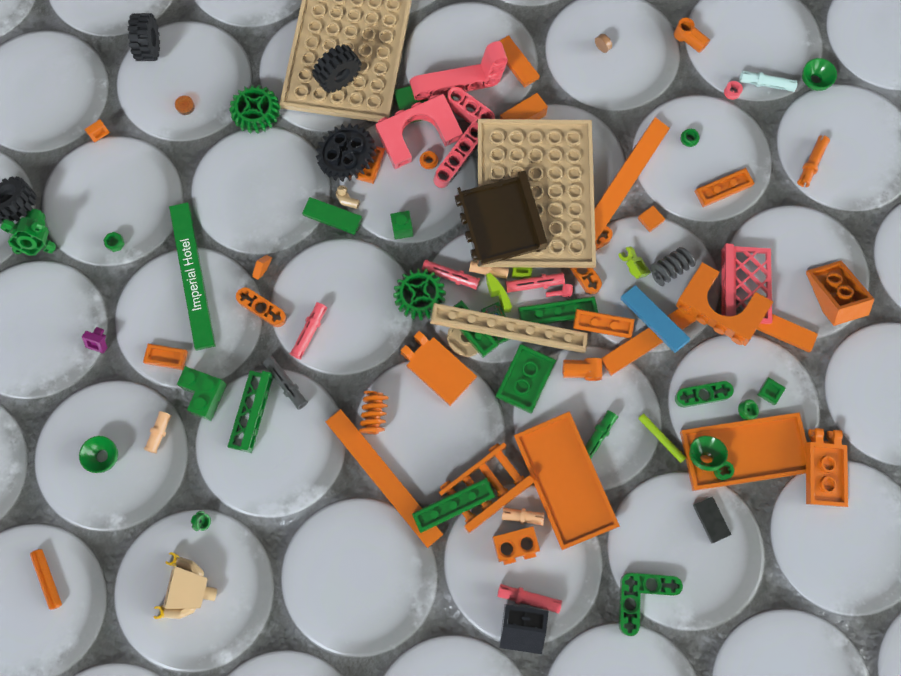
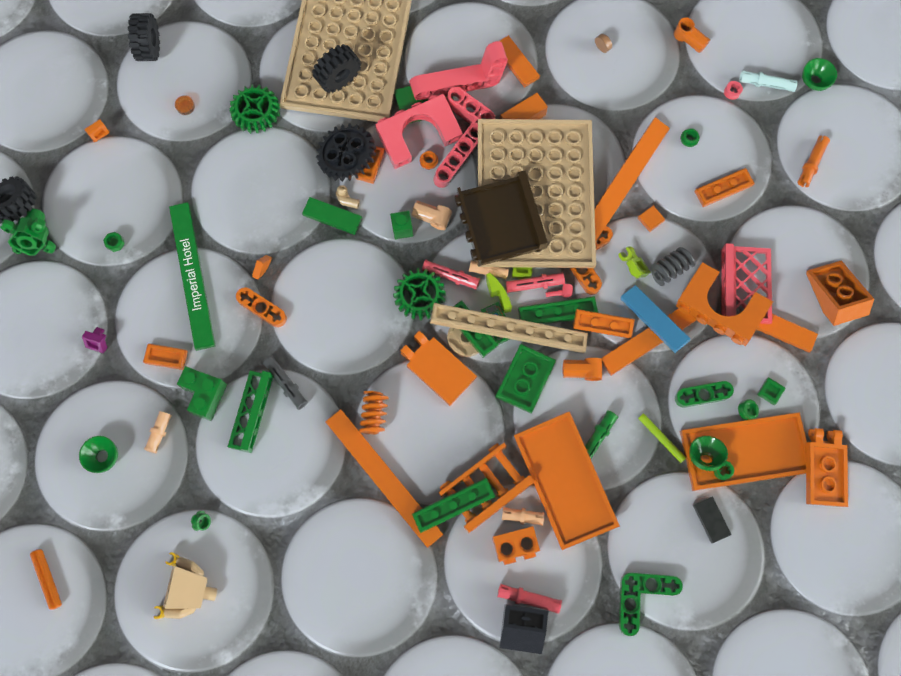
(310, 327): coral pin -> none
(436, 216): none -> light nougat piece

